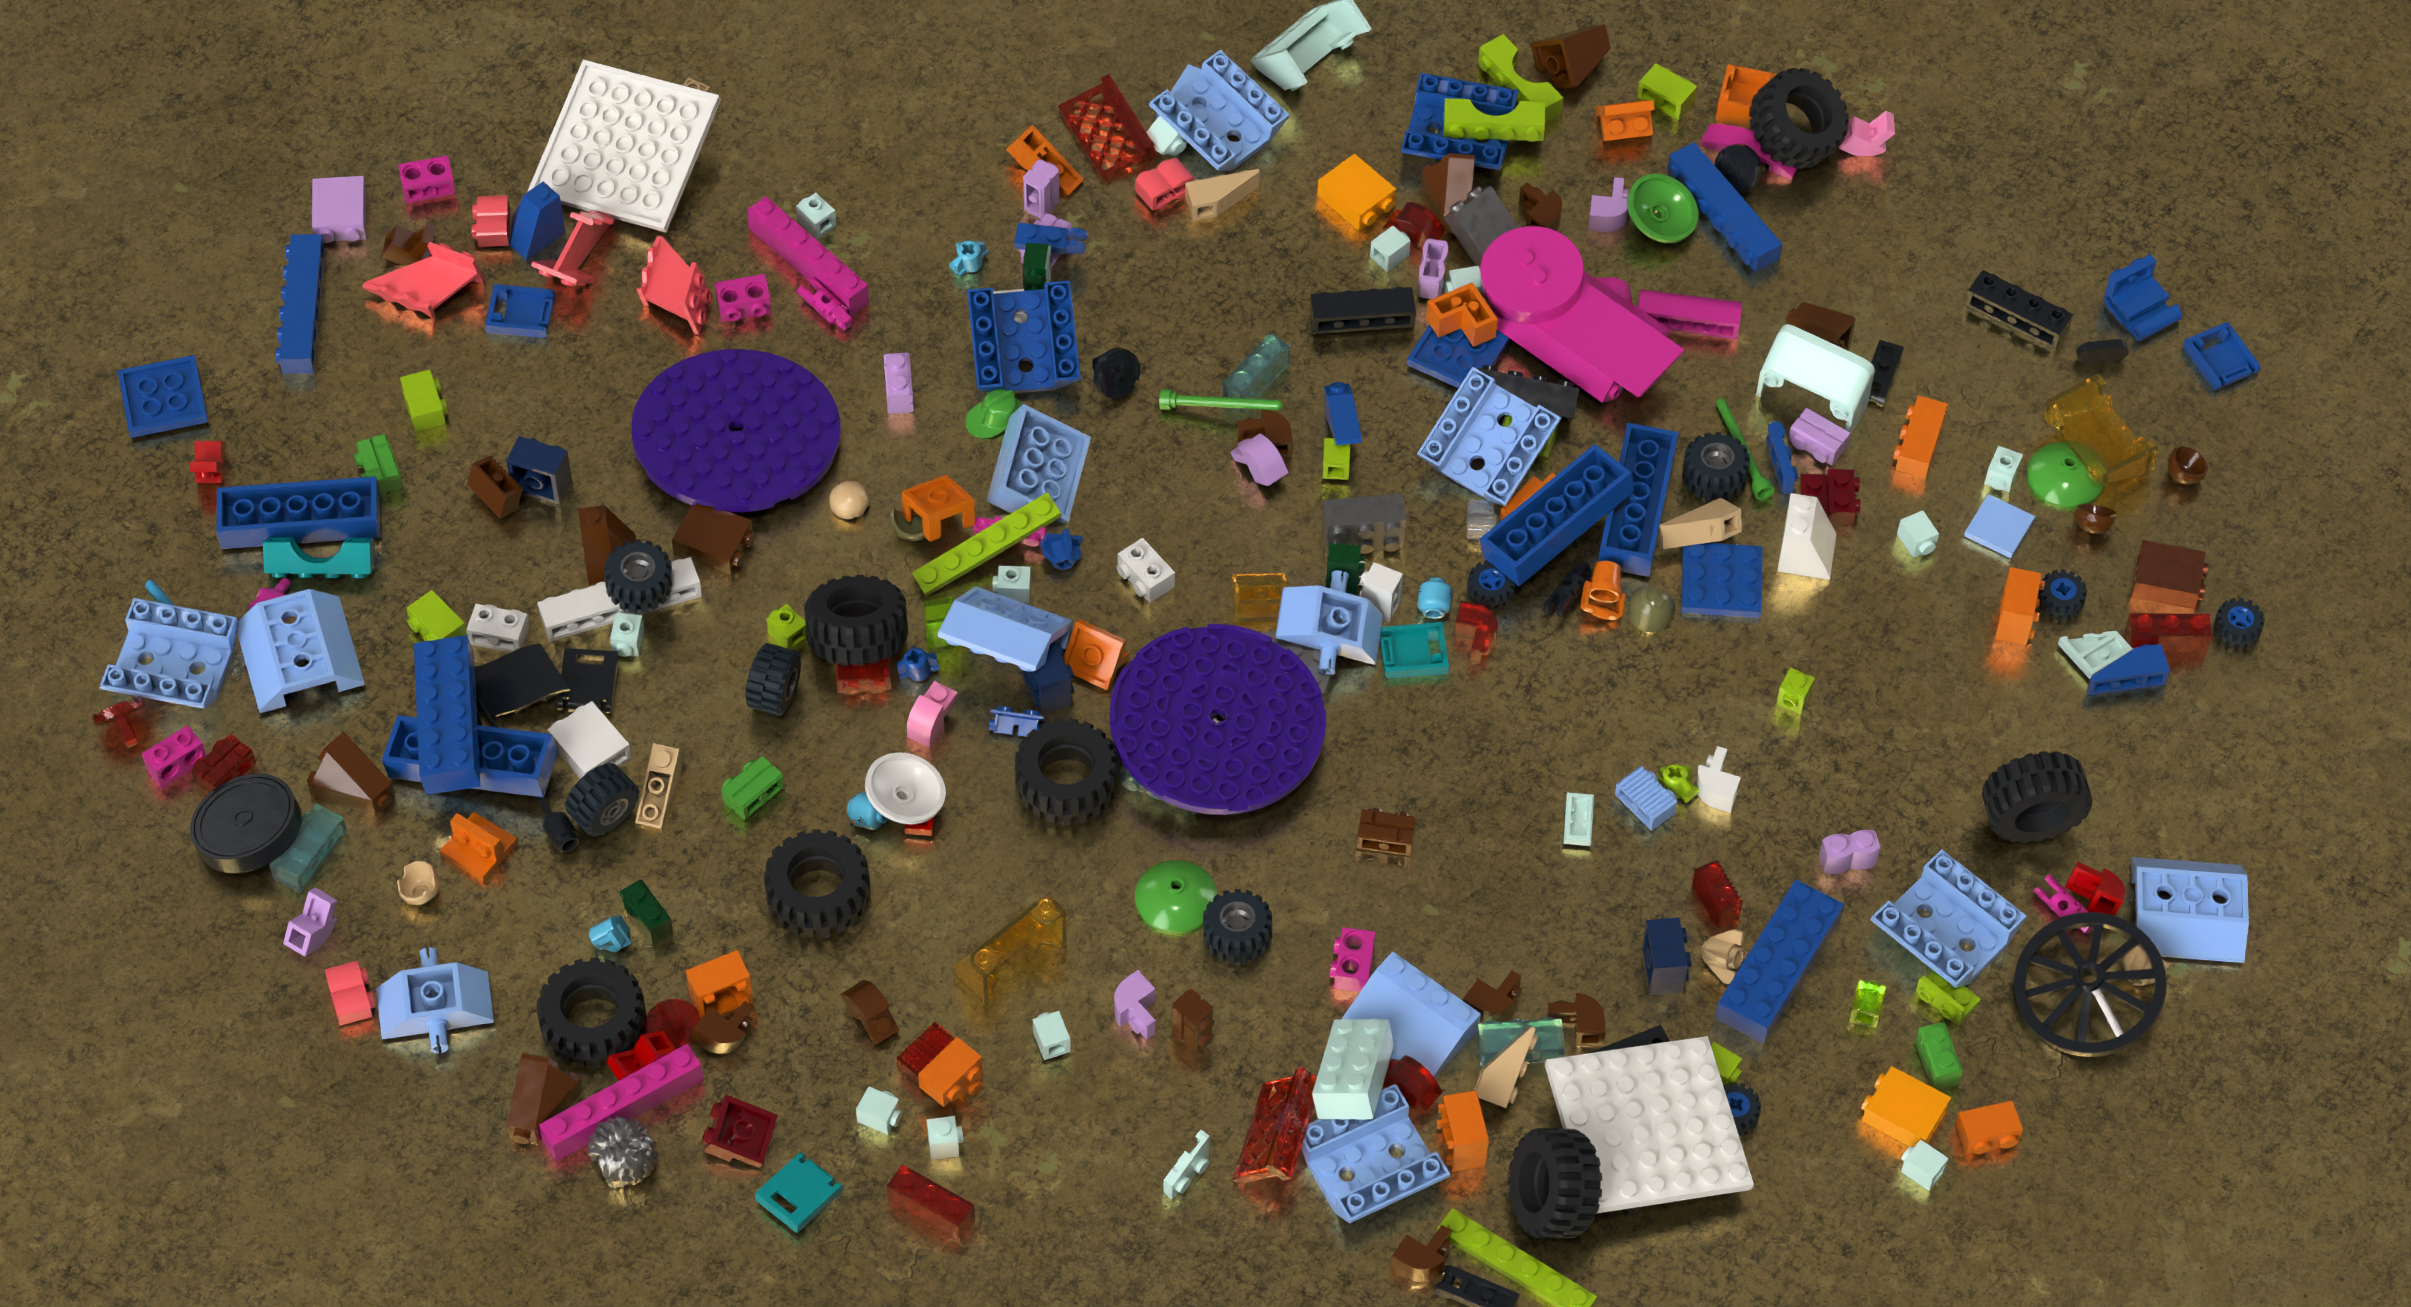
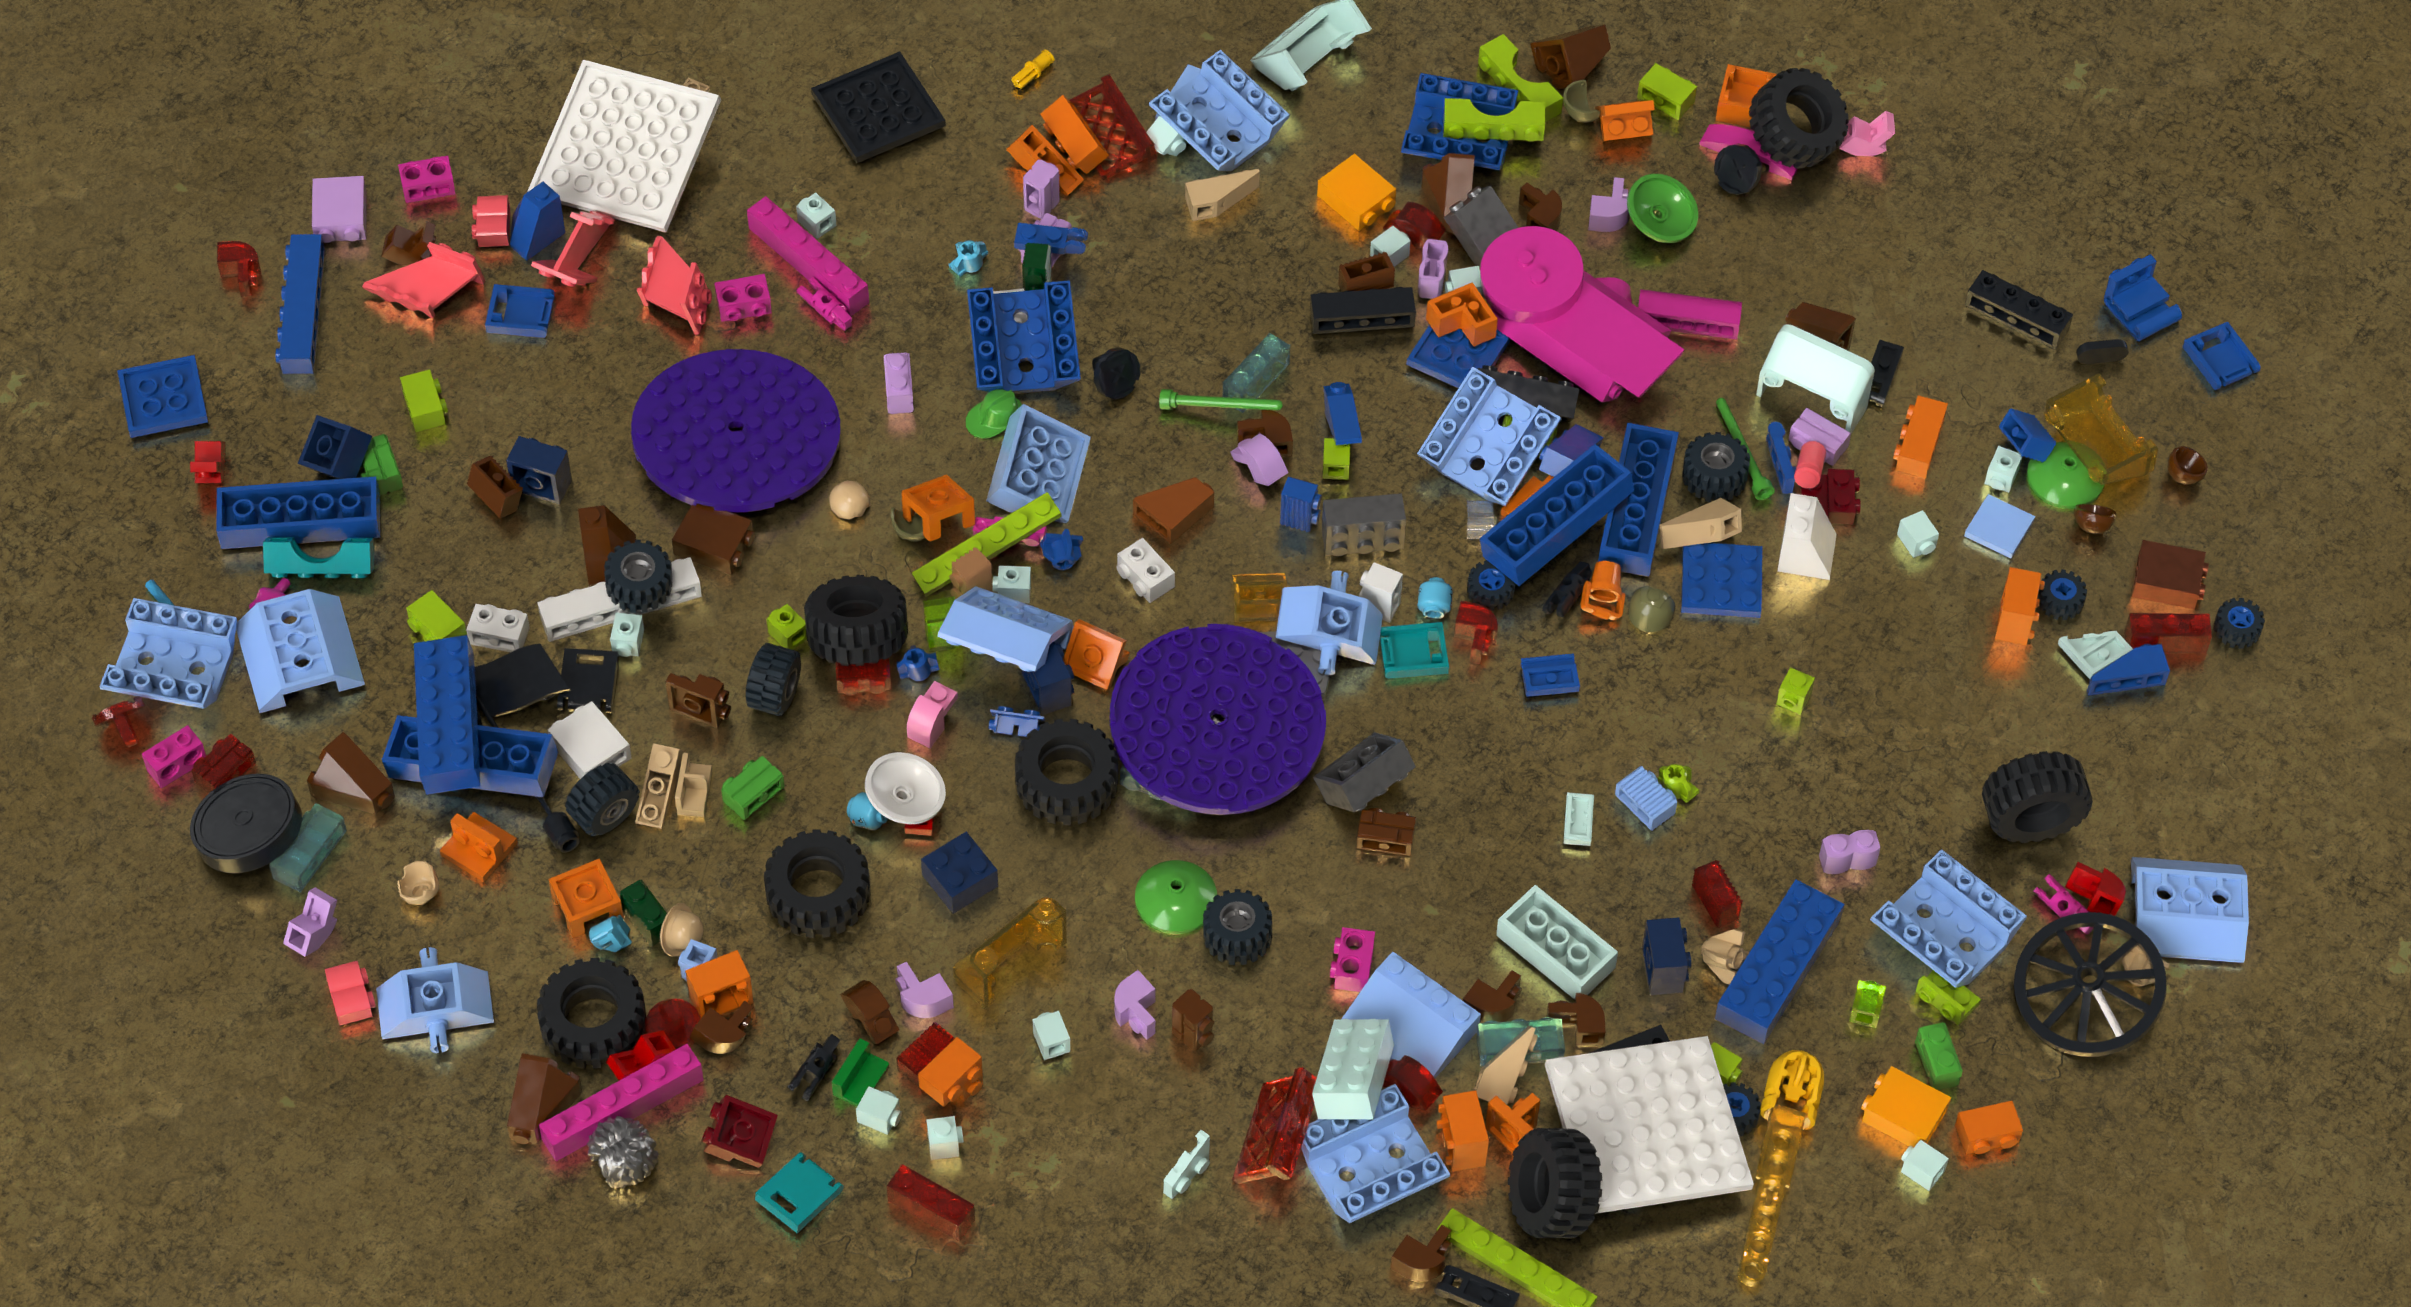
(239, 261): none -> clear red brick
(334, 449): none -> dark blue brick
(585, 895): none -> orange panel
(679, 928): none -> tan hat
(692, 788): none -> tan panel
(694, 955): none -> light blue brick
(699, 700): none -> reddish brown plate
(815, 1066): none -> black hinge
(858, 1073): none -> green panel
(878, 107): none -> black plate
(923, 998): none -> lavender brick
(959, 872): none -> dark blue brick
(970, 571): none -> medium nougat brick
(1033, 69): none -> yellow axle
(1073, 135): none -> orange brick
(1163, 184): coral brick -> none
(1174, 507): none -> dark orange slope
(1300, 504): none -> blue brick
(1348, 560): dark green brick -> none
(1364, 772): none -> flat silver brick
(1367, 273): none -> reddish brown brick
(1512, 1124): none -> orange bracket
(1550, 675): none -> blue plate
(1556, 943): none -> light aqua brick
(1567, 449): none -> blue brick
(1577, 104): none -> olive helmet
(1717, 787): white brick -> none
(1725, 207): blue brick -> none
(1787, 1124): none -> clear yellow piece
(1810, 464): none -> coral piece
(2027, 435): none -> blue brick

